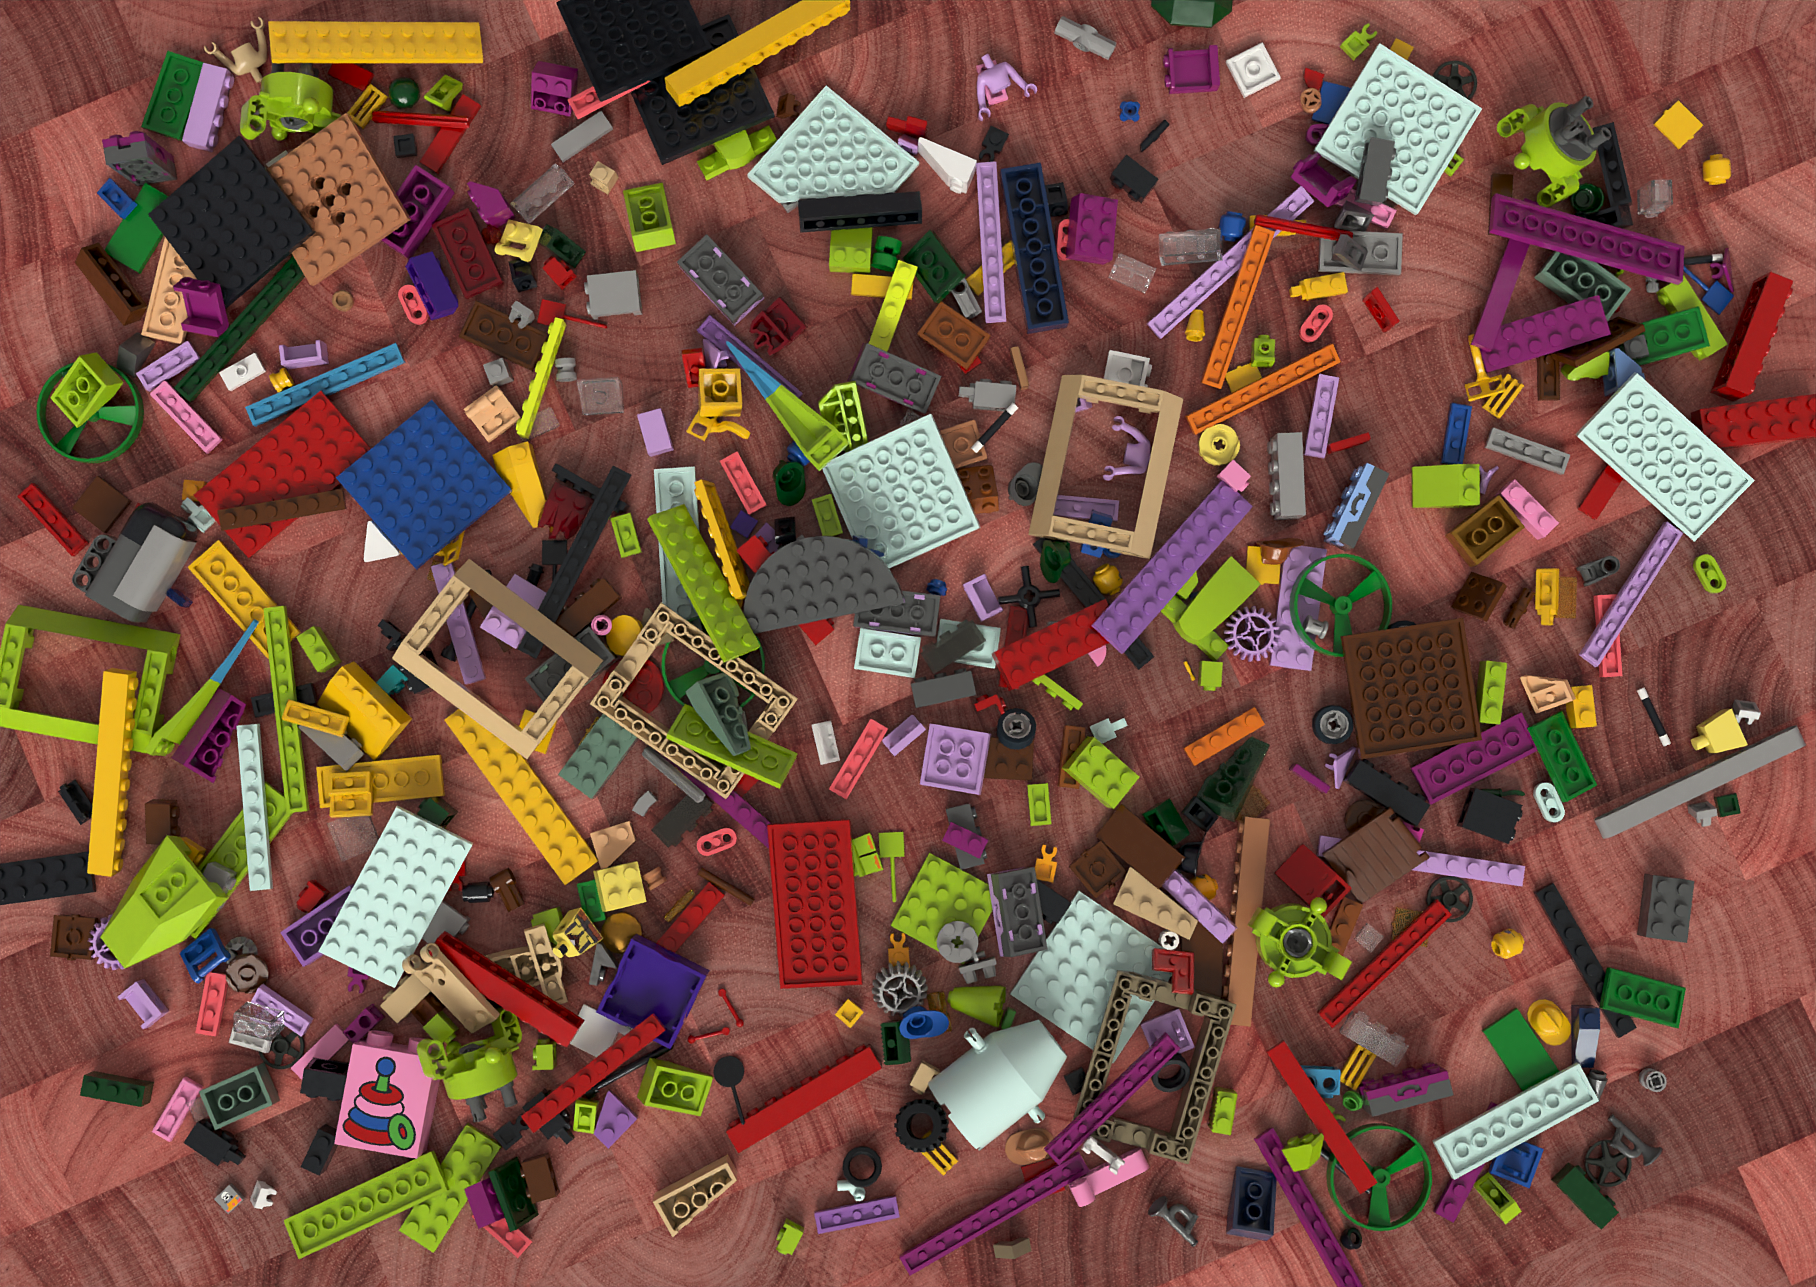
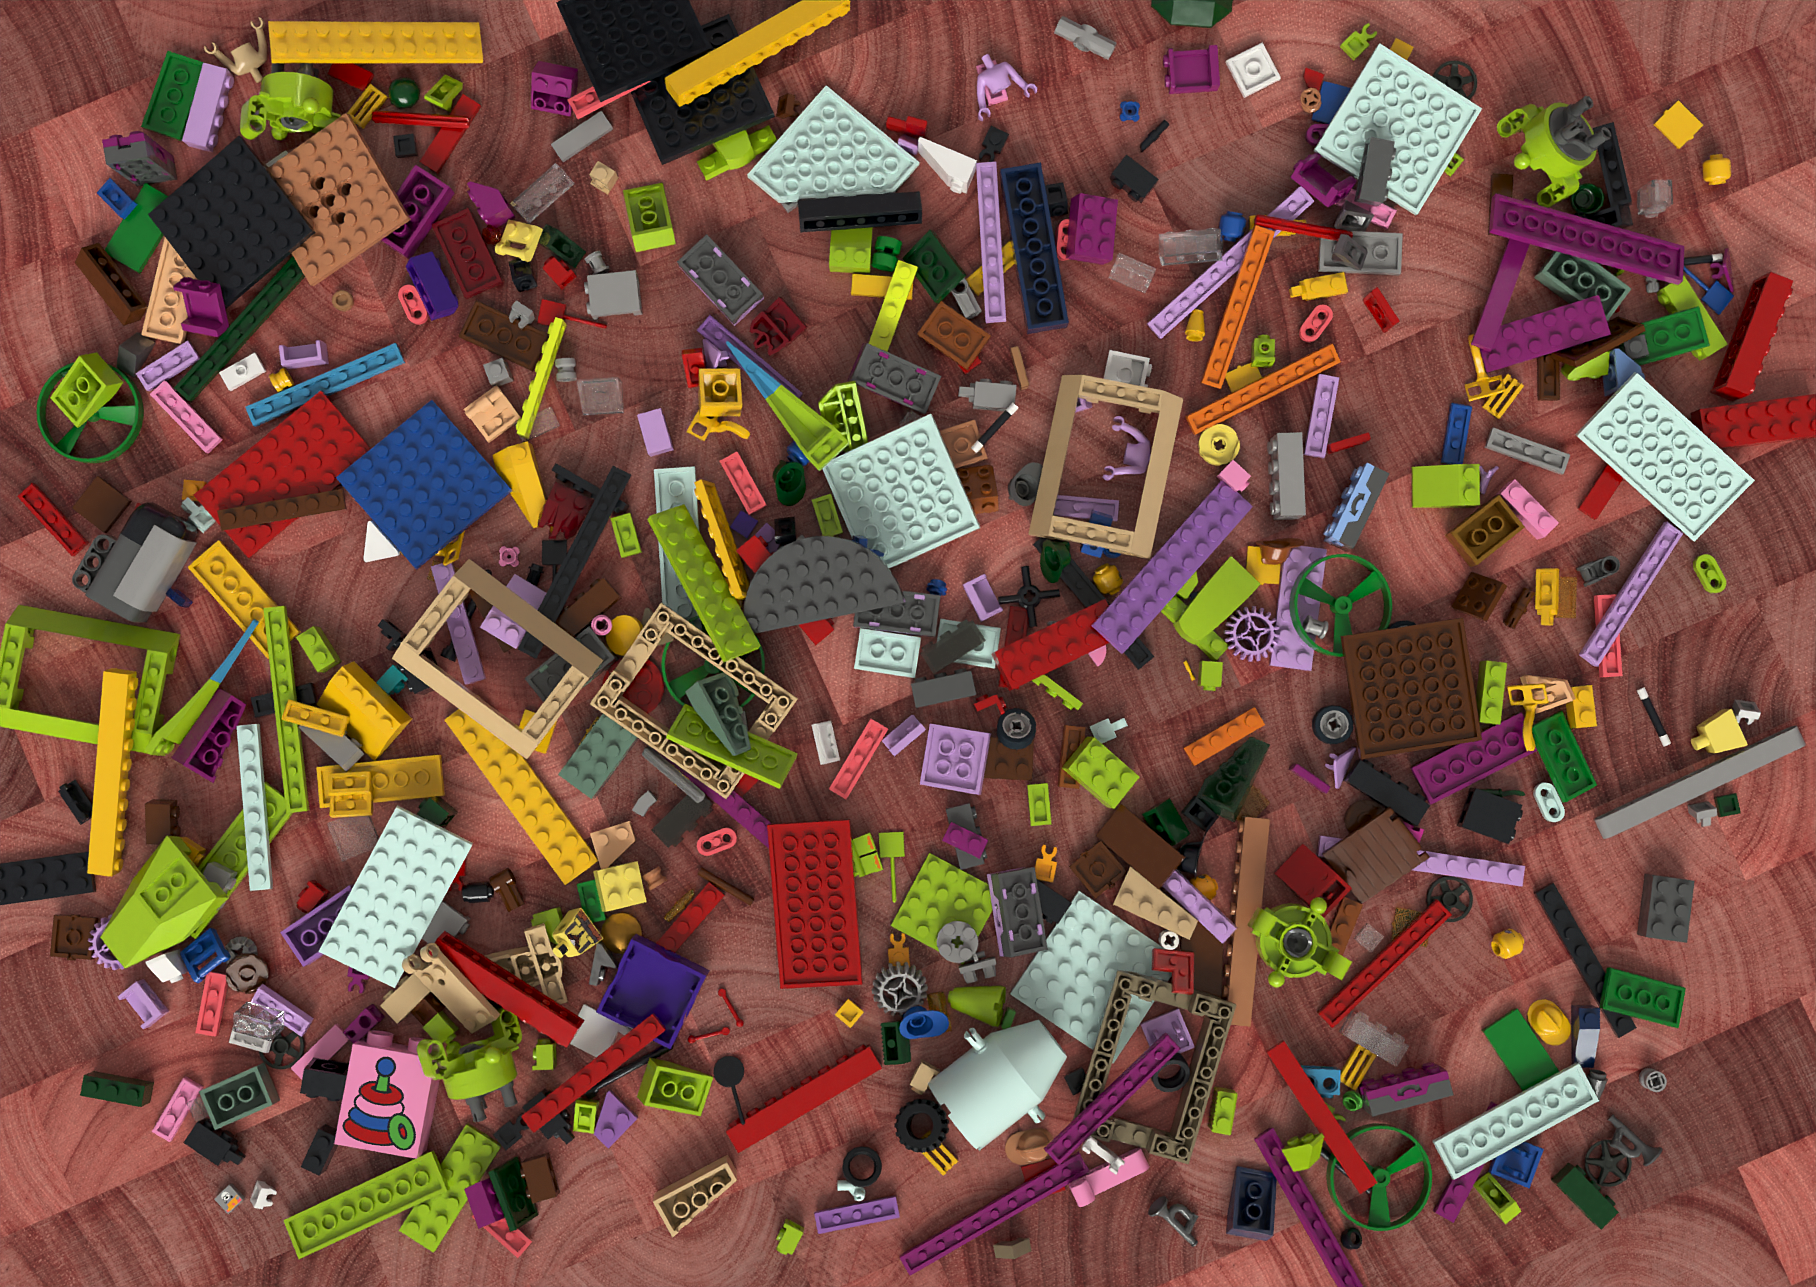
(168, 966): none -> white slope
(504, 552): none -> bright pink plate
(597, 263): none -> light grey bush
(1529, 704): none -> yellow piece

